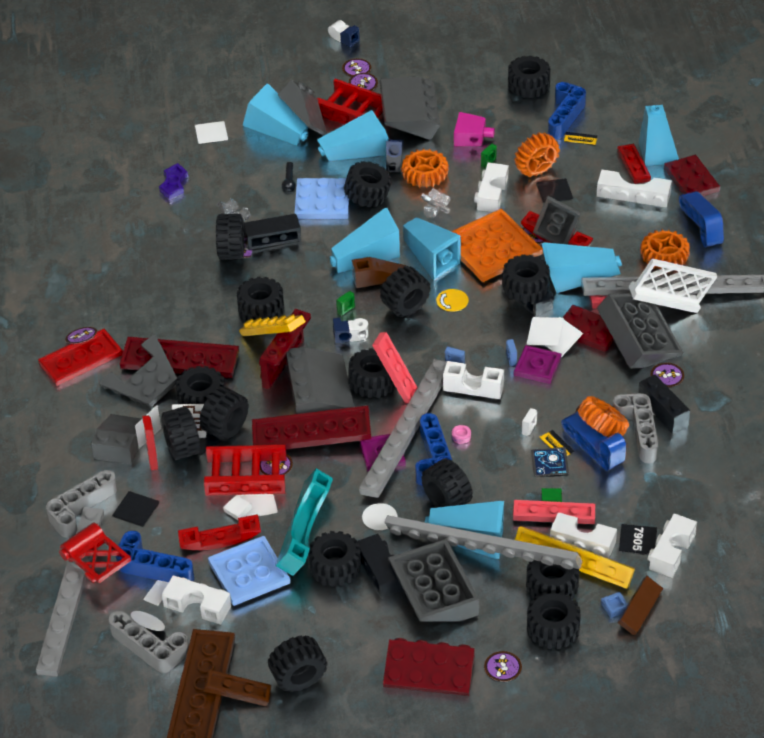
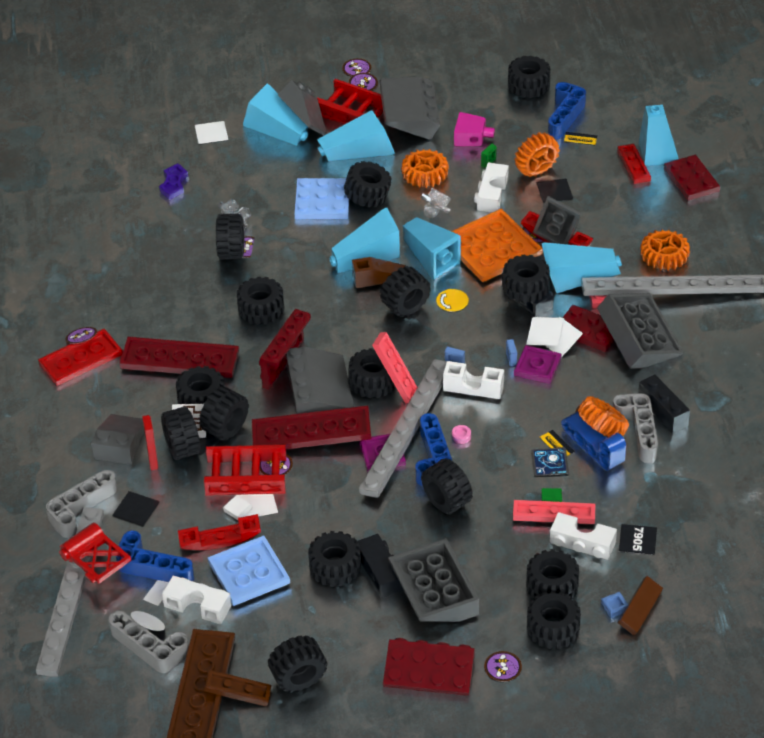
(150, 381): dark grey wing -> none
(155, 419): white sticker -> none
(272, 231): black brick -> none
(272, 325): yellow plate -> none
(288, 184): black bar -> none
(296, 545): teal arch -> none
(344, 33): leg -> none
(345, 303): green tile -> none
(350, 330): leg -> none
(375, 515): white sticker -> none
(394, 155): leg -> none
(478, 517): medium azure slope -> none
(488, 543): light grey plate -> none
(529, 422): white tile -> none
(591, 563): yellow plate -> none
(652, 193): white arch -> none
(668, 296): white fence -> none
(668, 373): sticker -> none
(677, 532): white arch -> none
(705, 216): blue beam -> none

